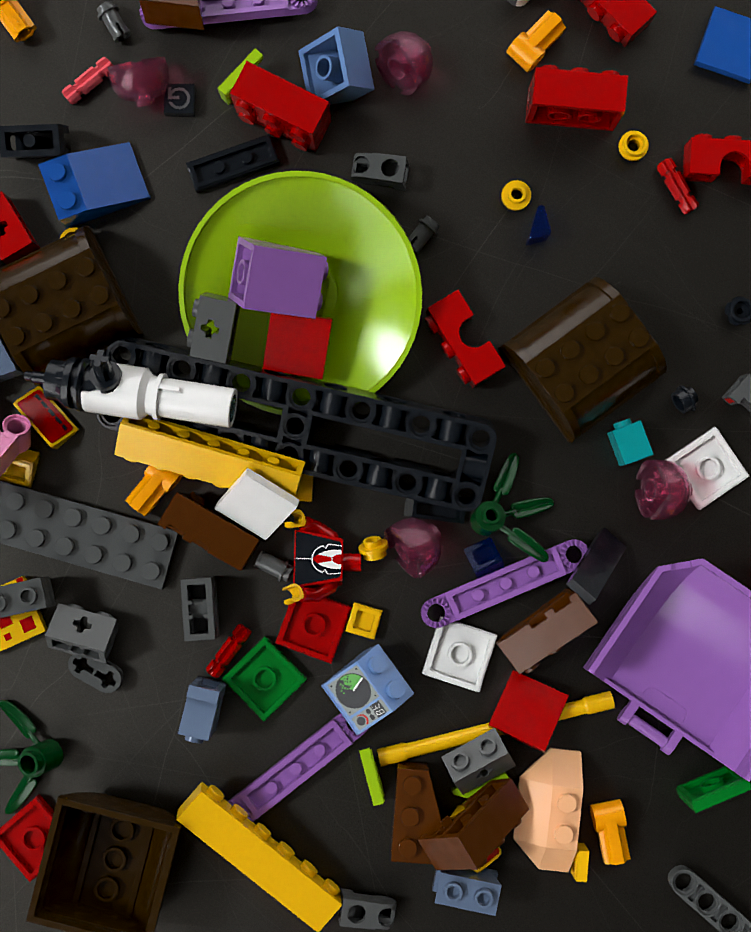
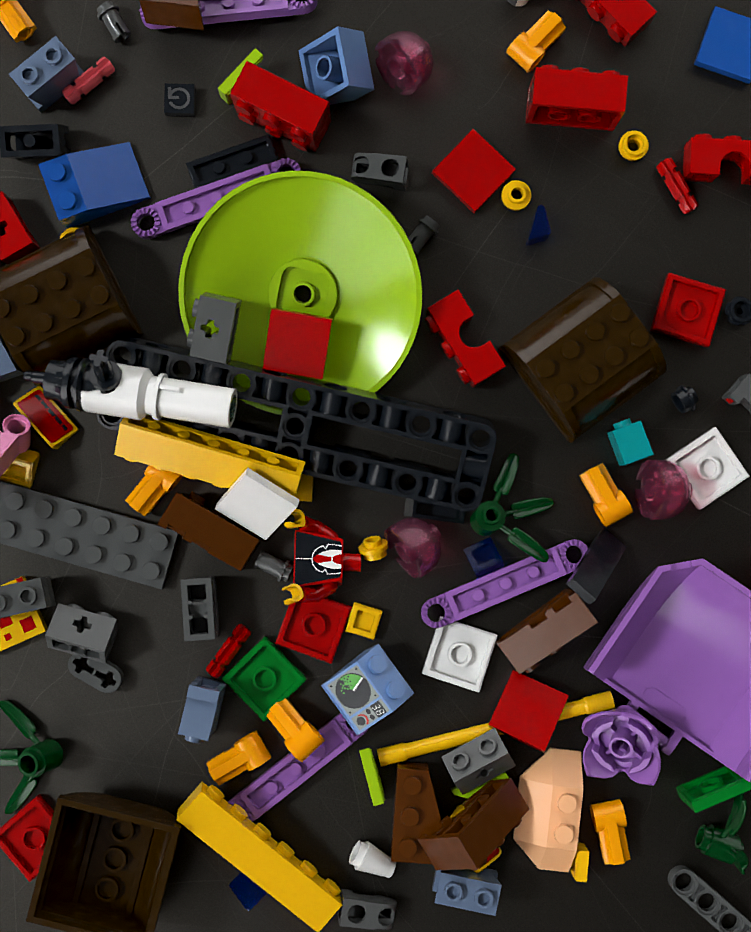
(46, 74): none -> sand blue hips
(140, 80): clear pink cylinder -> none
(194, 204): none -> medium lavender plate
(245, 755): none -> light orange piece
(246, 891): none -> clear blue slope
(277, 278): medium lavender slope -> none
(299, 735): none -> light orange piece
(371, 860): none -> white cone
(473, 171): none -> red tile
(608, 755): none -> medium lavender brick
(609, 502): none -> light orange piece
(688, 310): none -> red tile
(725, 843): none -> dark green plant

